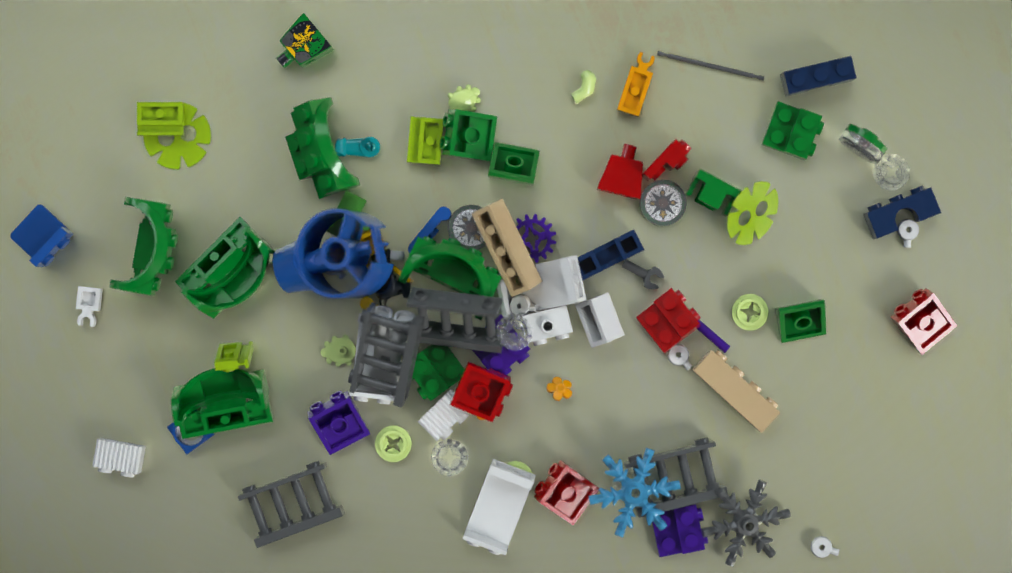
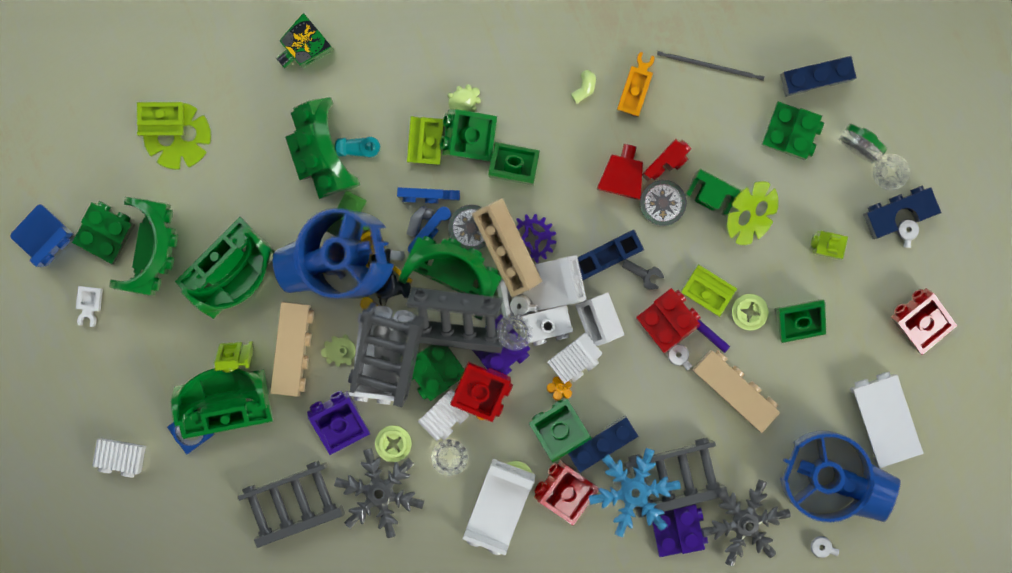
(103, 232): none -> green plate
(291, 349): none -> tan brick
(385, 486): none -> dark grey piece
(416, 219): none -> light grey arm
(430, 195): none -> blue plate
(559, 430): none -> green plate
(575, 358): none -> white brick
(604, 443): none -> dark blue arch
(708, 290): none -> lime plate
(829, 244): none -> lime brick
(872, 493): none -> blue animal
(887, 419): none -> white panel

